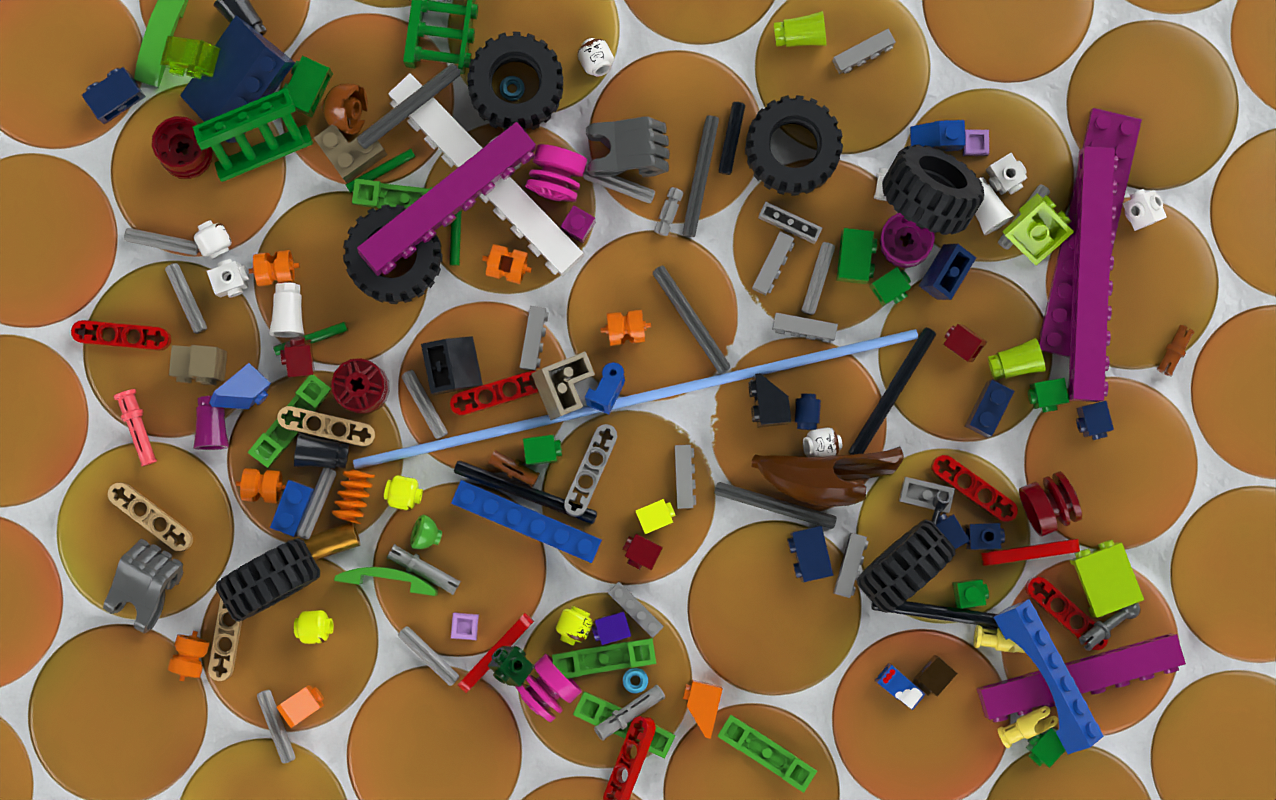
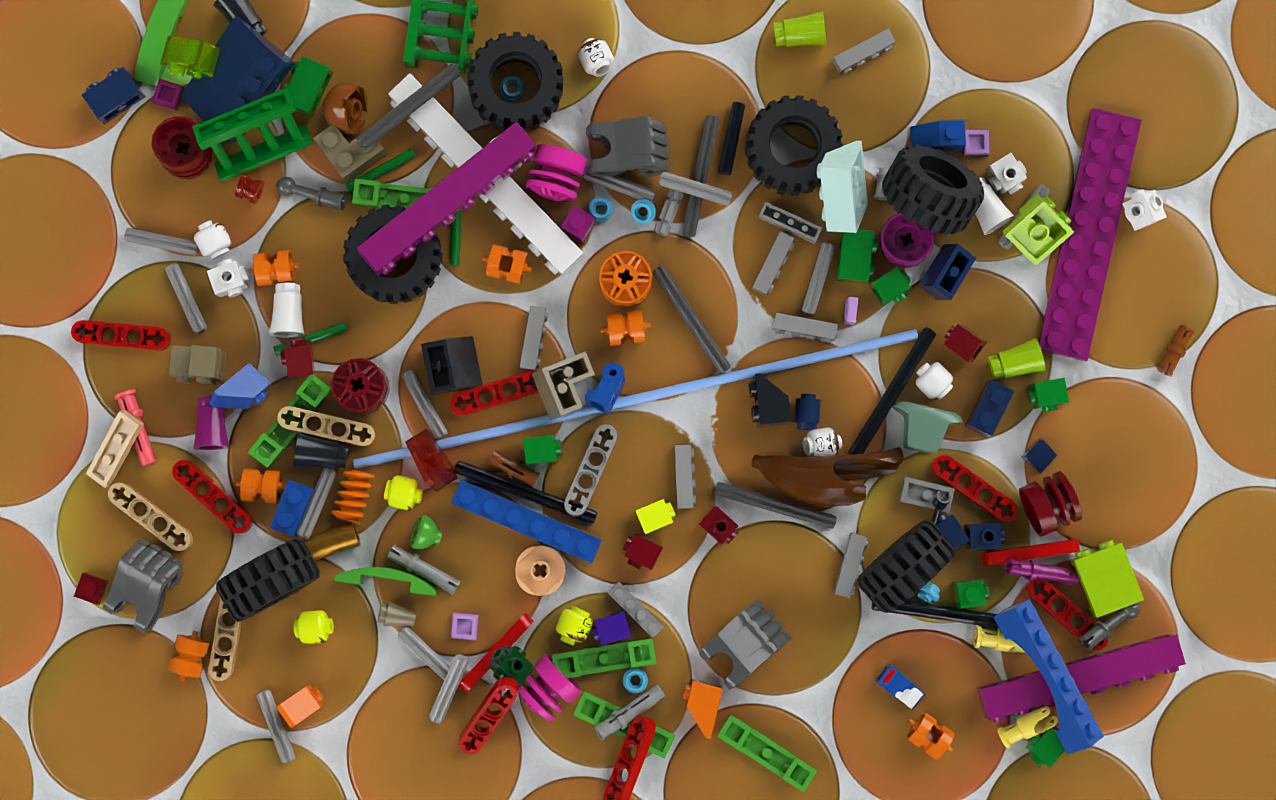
(91, 588): none -> dark red plate
(114, 448): none -> tan plate
(167, 94): none -> magenta tile
(213, 495): none -> red beam
(249, 188): none -> clear red wheel
(286, 187): none -> dark grey pin
(395, 615): none -> dark tan cone
(431, 460): none -> clear red slope
(448, 688): none -> light grey axle
(491, 717): none -> red beam
(525, 570): none -> light nougat plate
(600, 201): none -> medium azure plate
(632, 292): none -> orange wheel
(636, 214): none -> medium azure plate
(695, 188): none -> light grey axle
(719, 525): none -> dark red brick
(748, 641): none -> dark grey piece
(810, 553): dark blue brick -> none
(843, 188): none -> light aqua slope
(850, 310): none -> lavender tile
(924, 426): none -> sand green piece
(929, 593): none -> medium azure plate
(932, 737): none -> orange wheel
(934, 380): none -> white head
(935, 676): dark brown brick -> none
(1032, 570): none -> magenta pin
(1039, 455): none -> dark blue slope
(1091, 274): magenta brick -> none
(1094, 420): dark blue brick -> none

